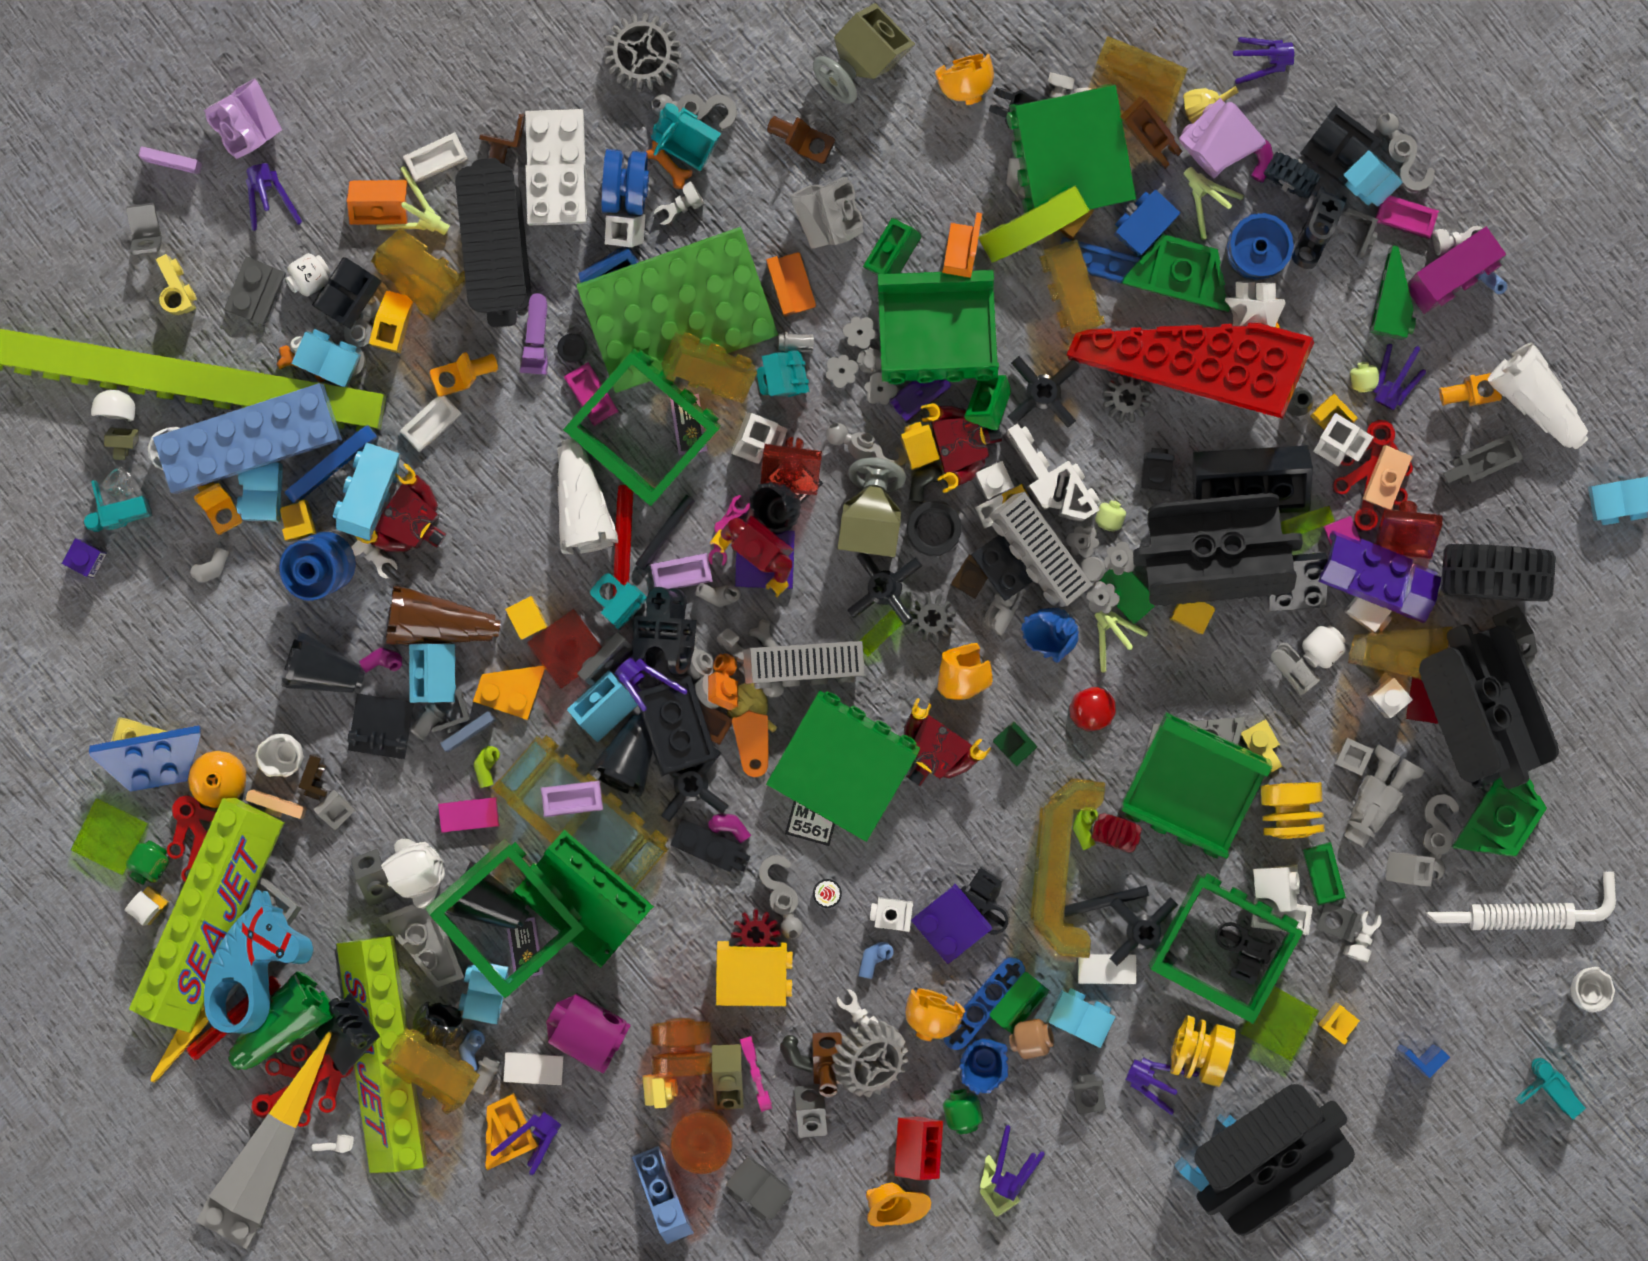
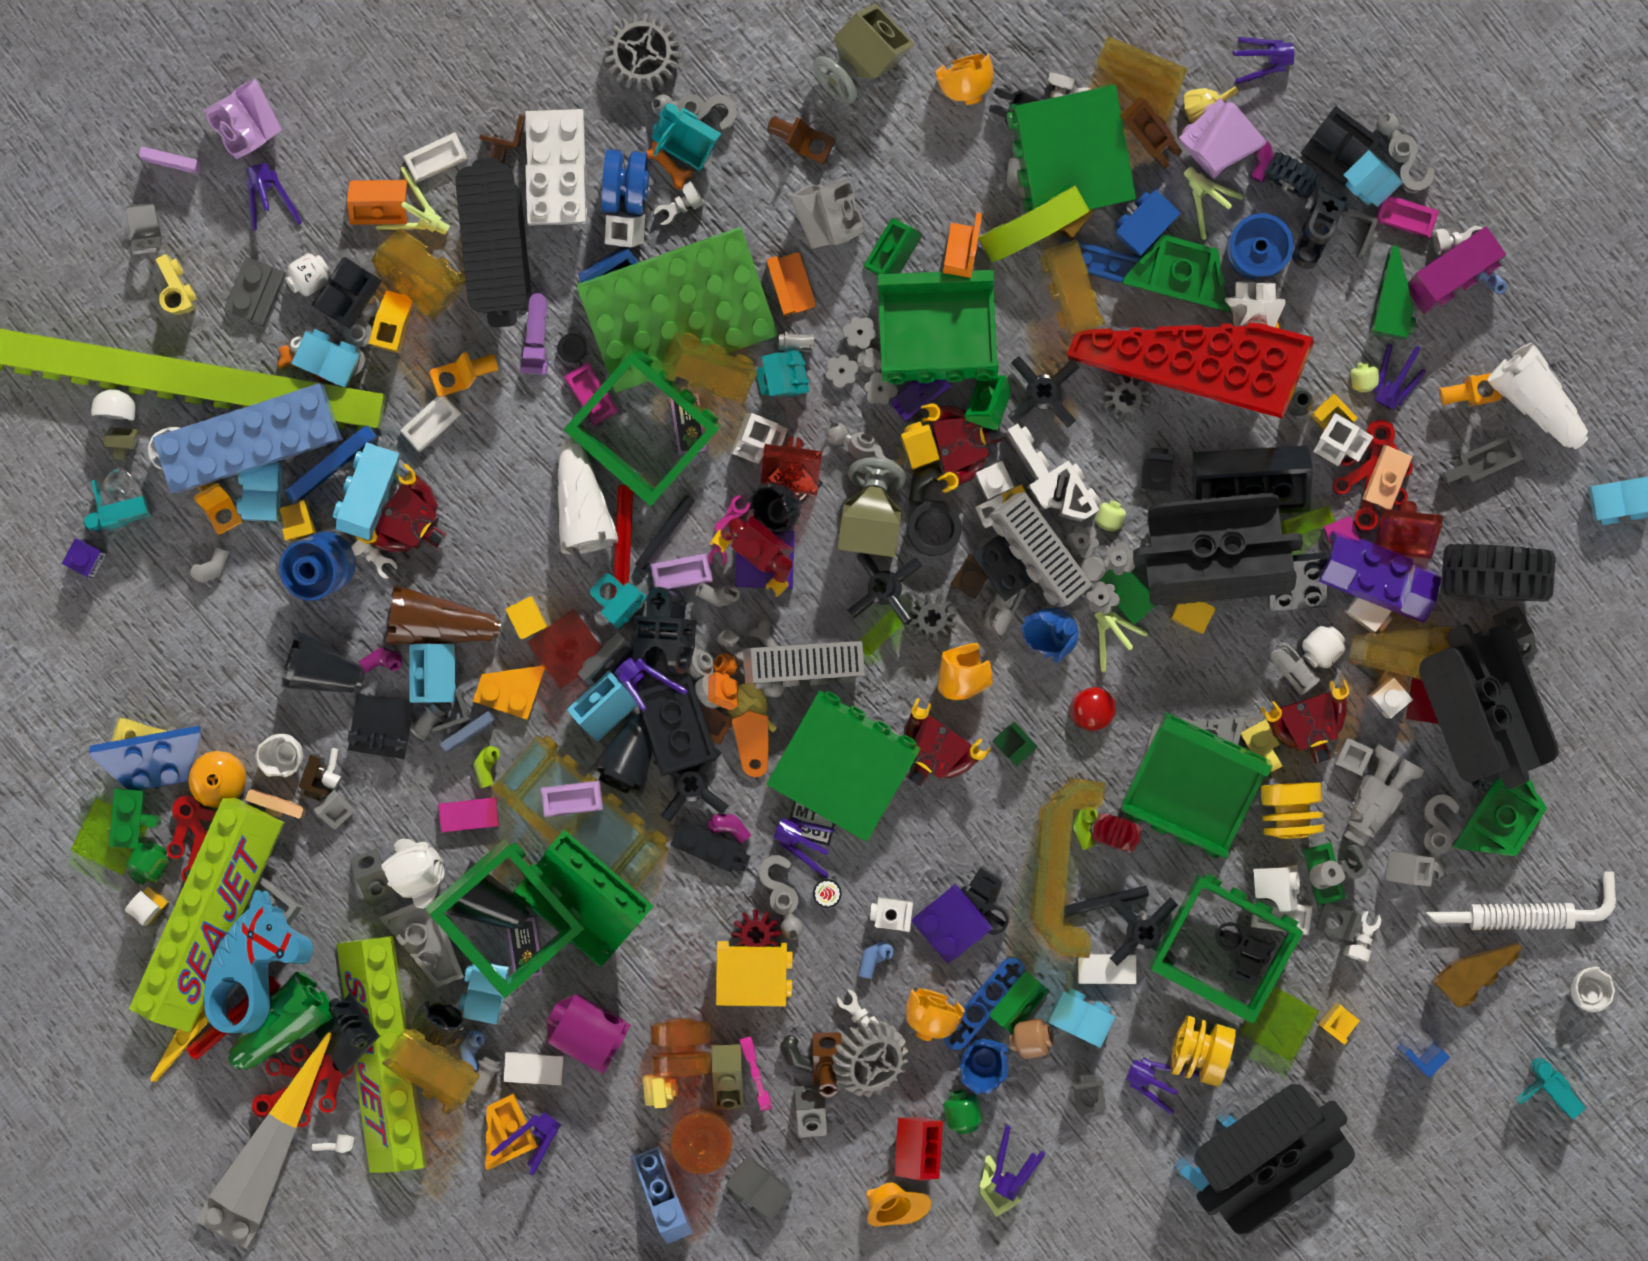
(129, 818): none -> green plate
(330, 779): none -> white hand
(789, 834): none -> dark purple plant
(1310, 721): none -> dark red torso
(1333, 873): none -> leg
(1467, 975): none -> pearl gold slope

